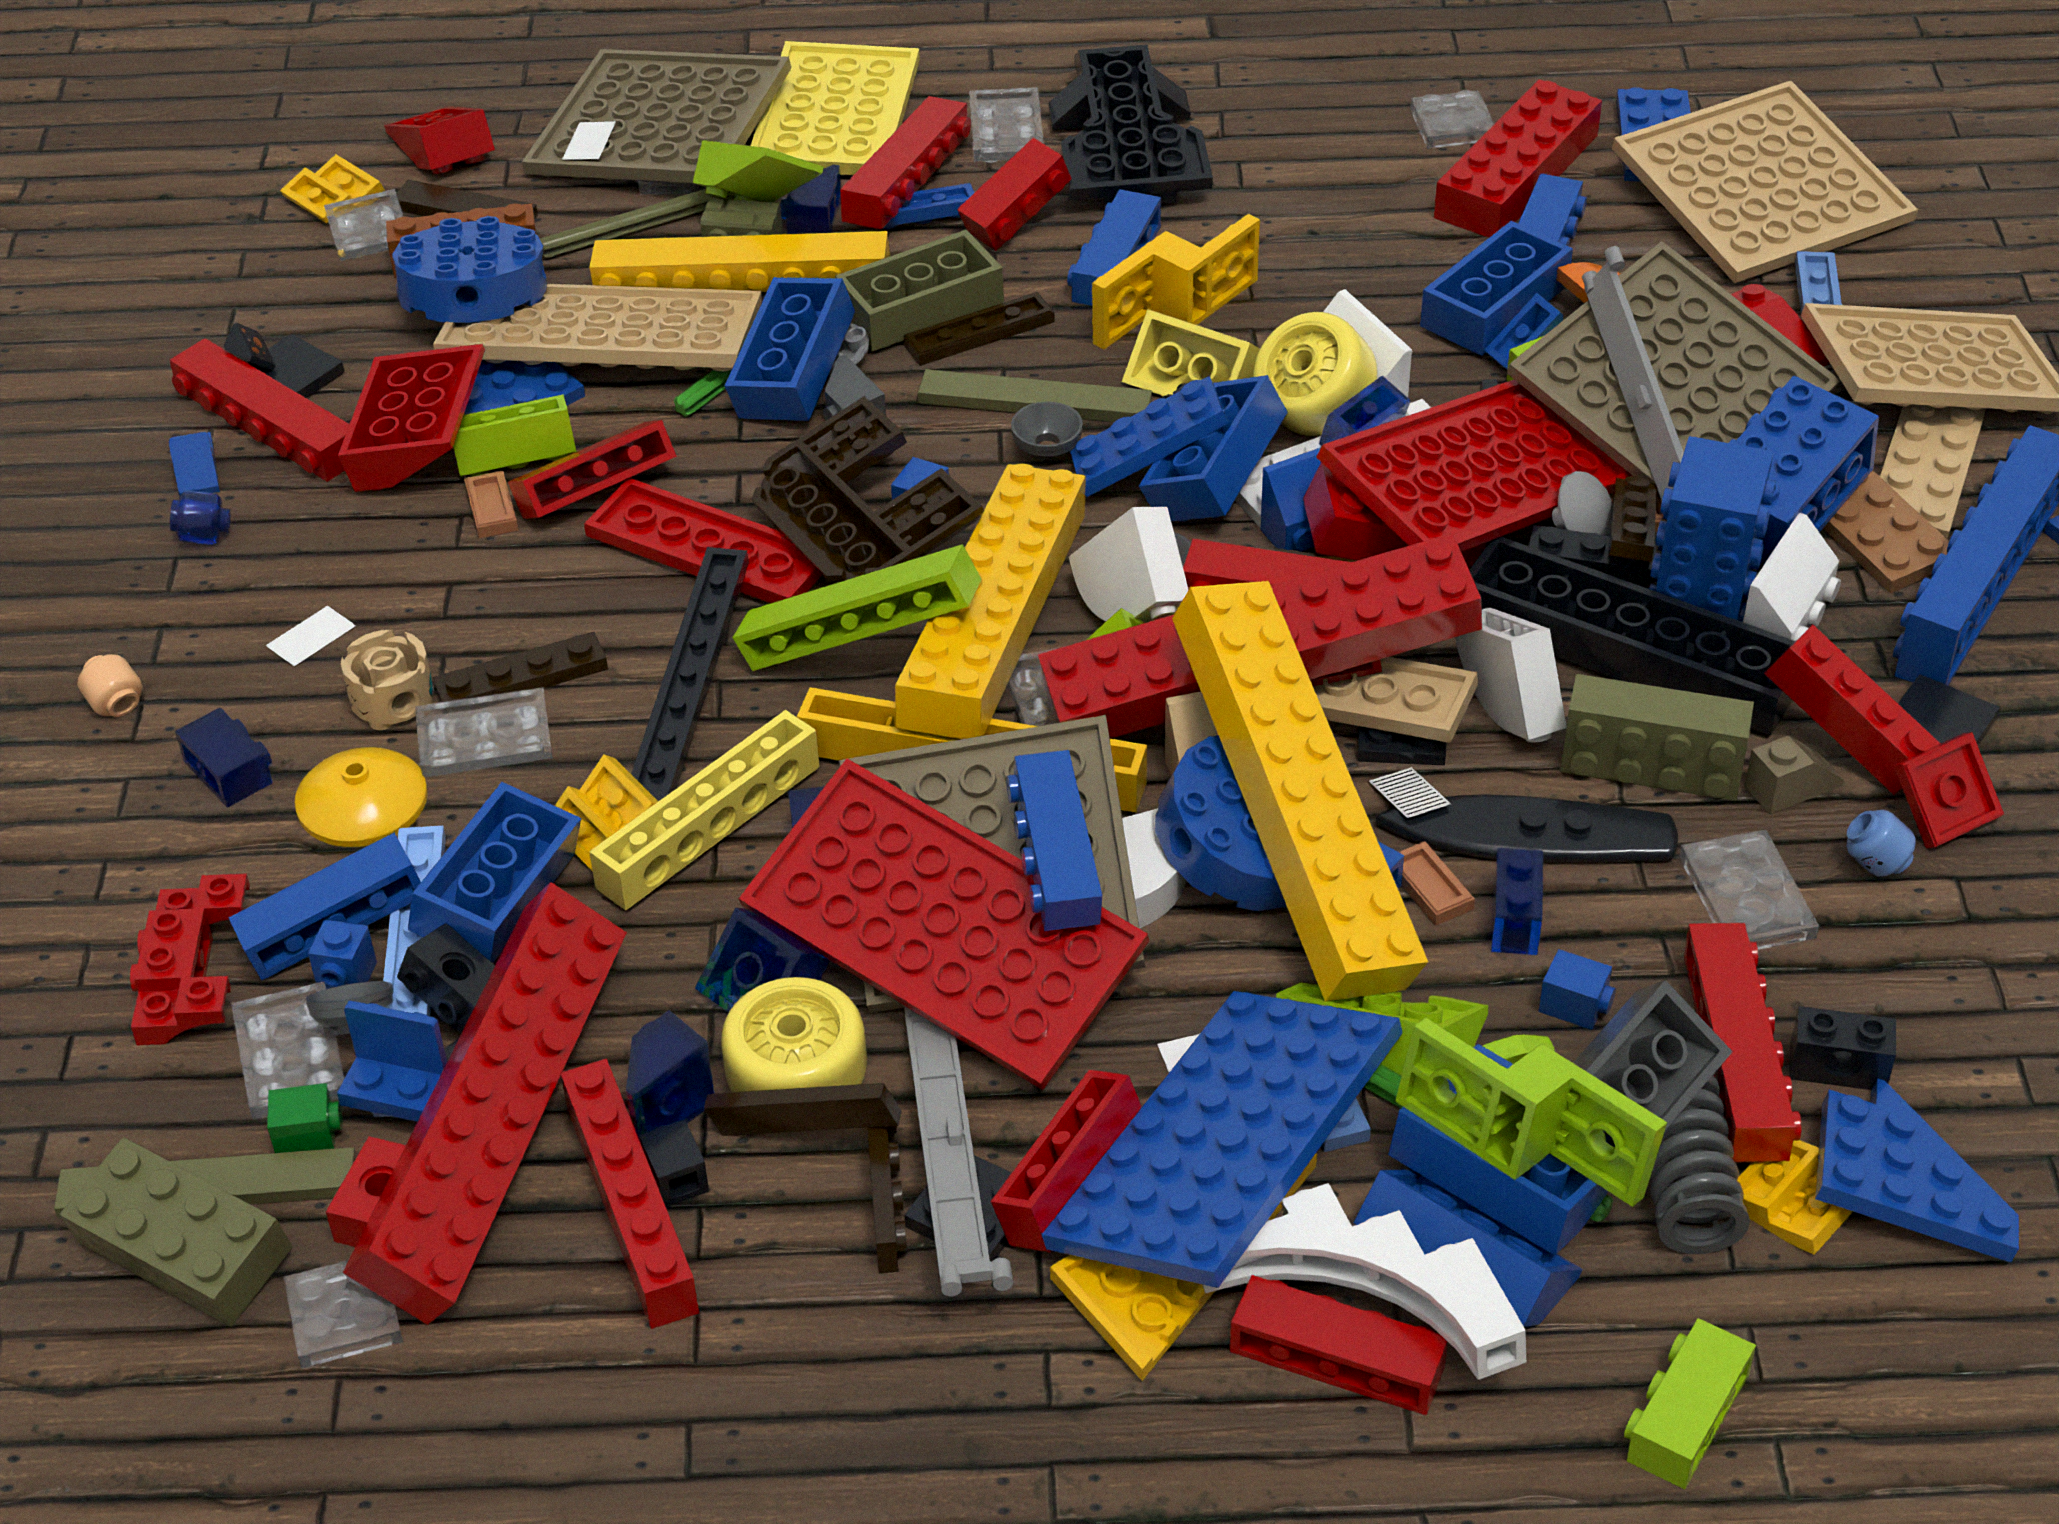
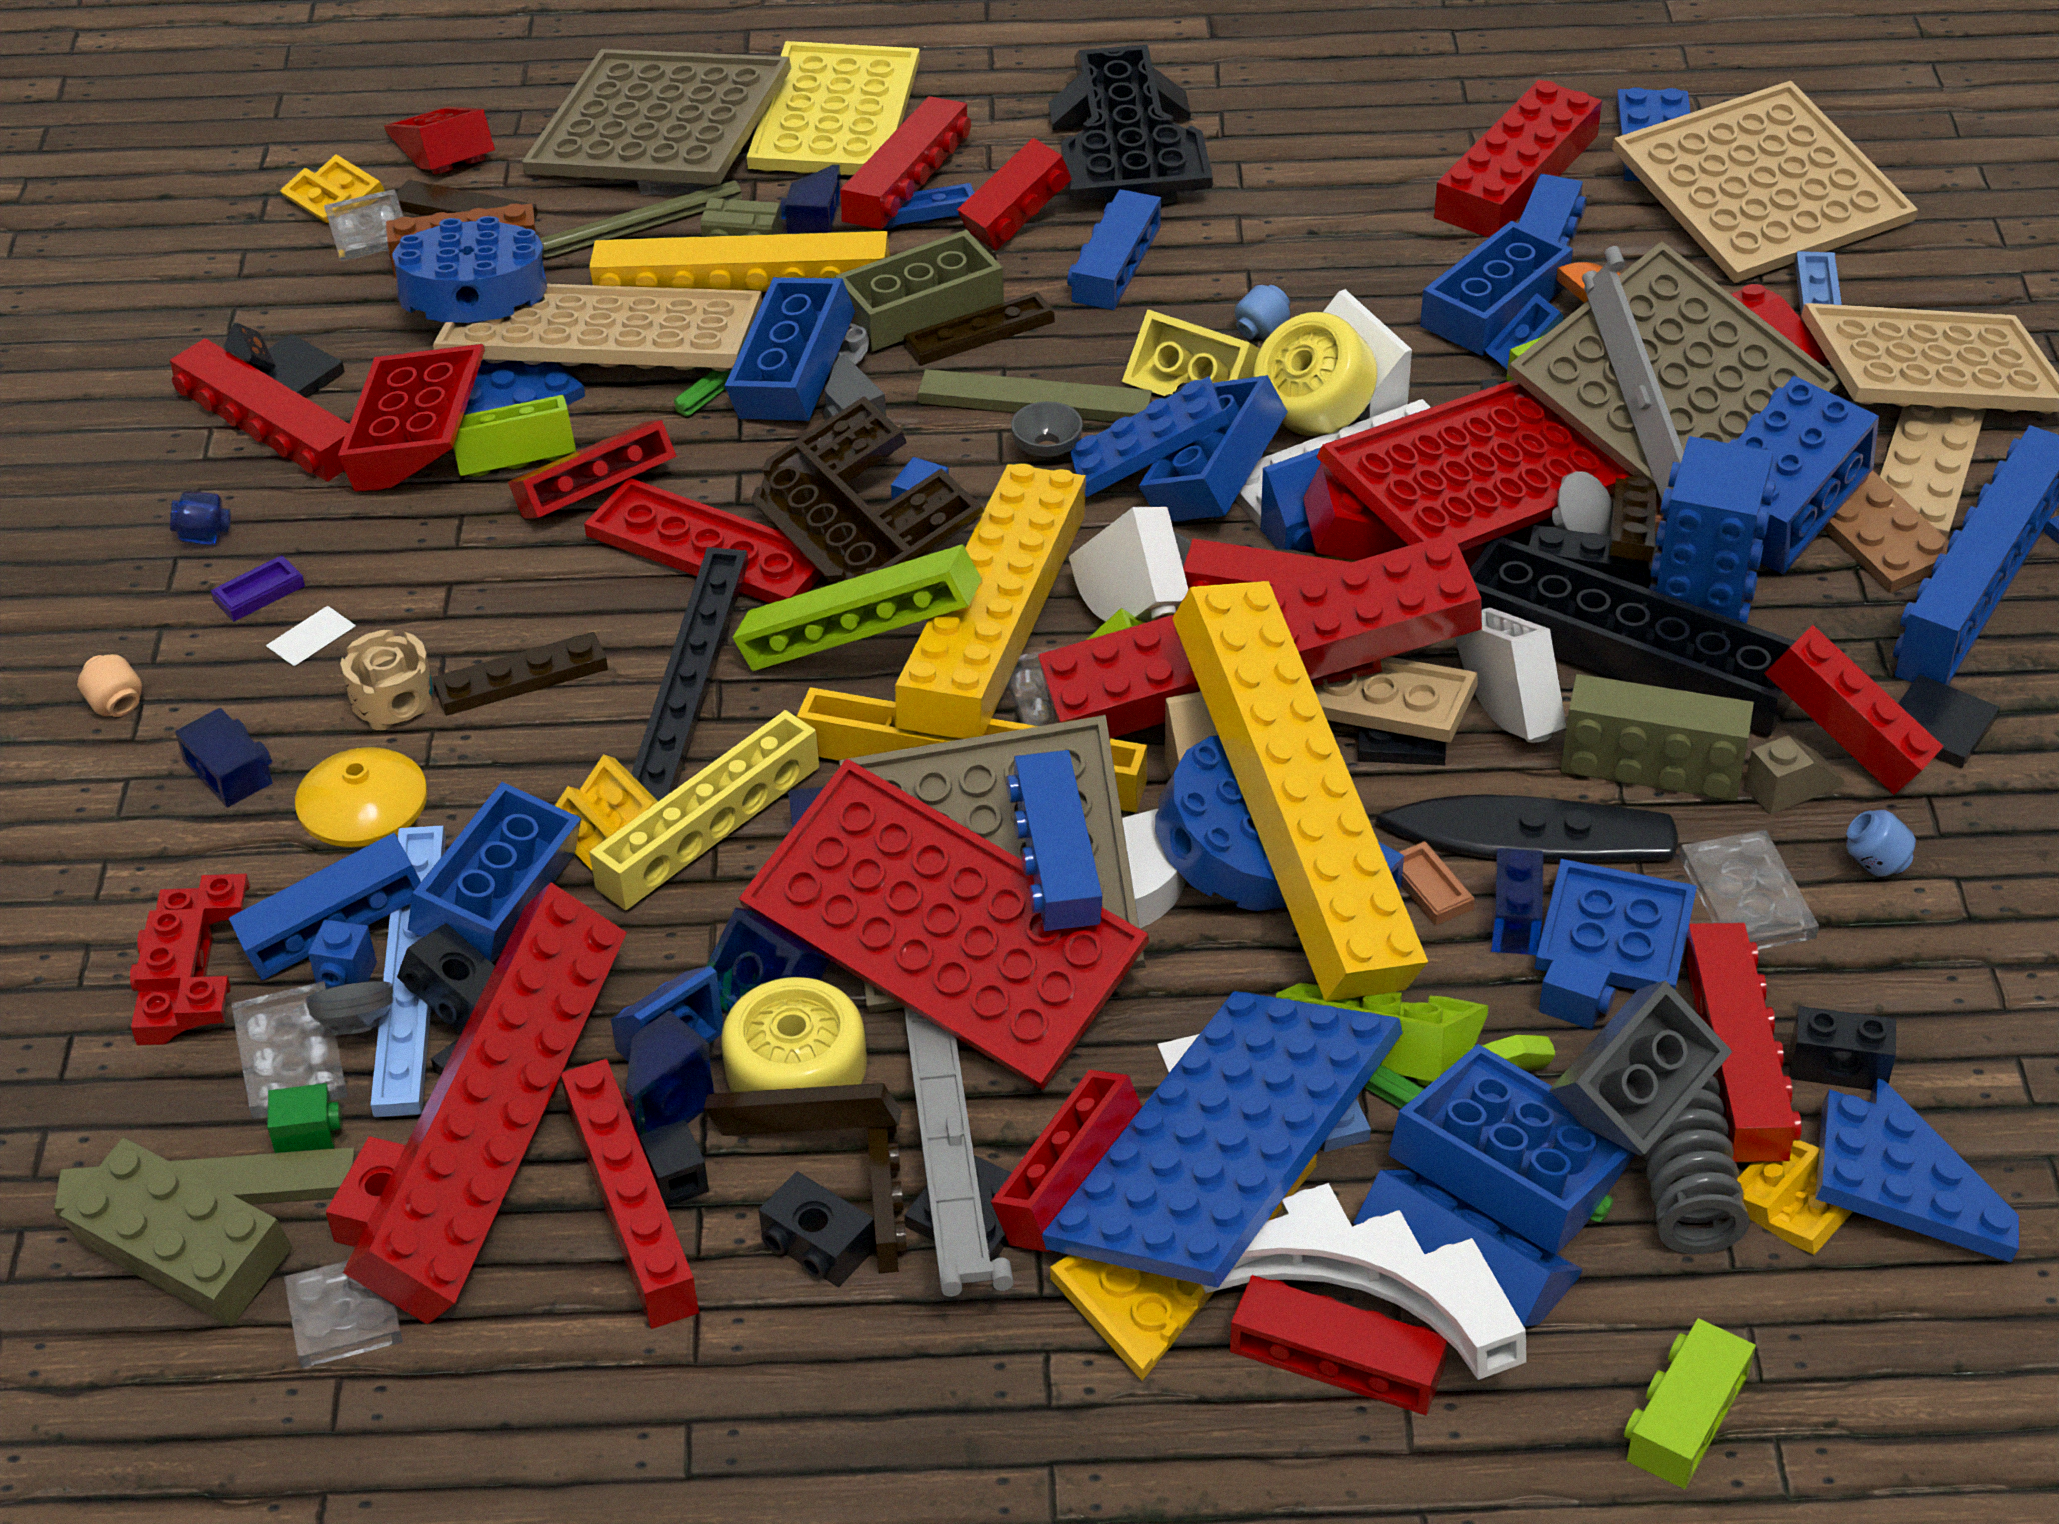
(194, 463): blue slope -> none
(257, 588): none -> dark purple tile
(395, 1060): blue bracket -> none
(483, 732): clear plate -> none
(491, 504): nougat tile -> none
(589, 140): white sticker -> none
(689, 996): none -> blue slope
(750, 172): lime slope -> none
(817, 1229): none -> black brick
(1004, 122): clear plate -> none
(1175, 280): yellow bracket -> none
(1262, 311): none -> medium blue head
(1367, 409): clear blue brick -> none
(1409, 792): white sticker -> none
(1451, 118): clear plate -> none
(1530, 1111): lime bracket -> none
(1619, 921): none -> blue plate
(1794, 583): white slope -> none
(1949, 790): red tile -> none

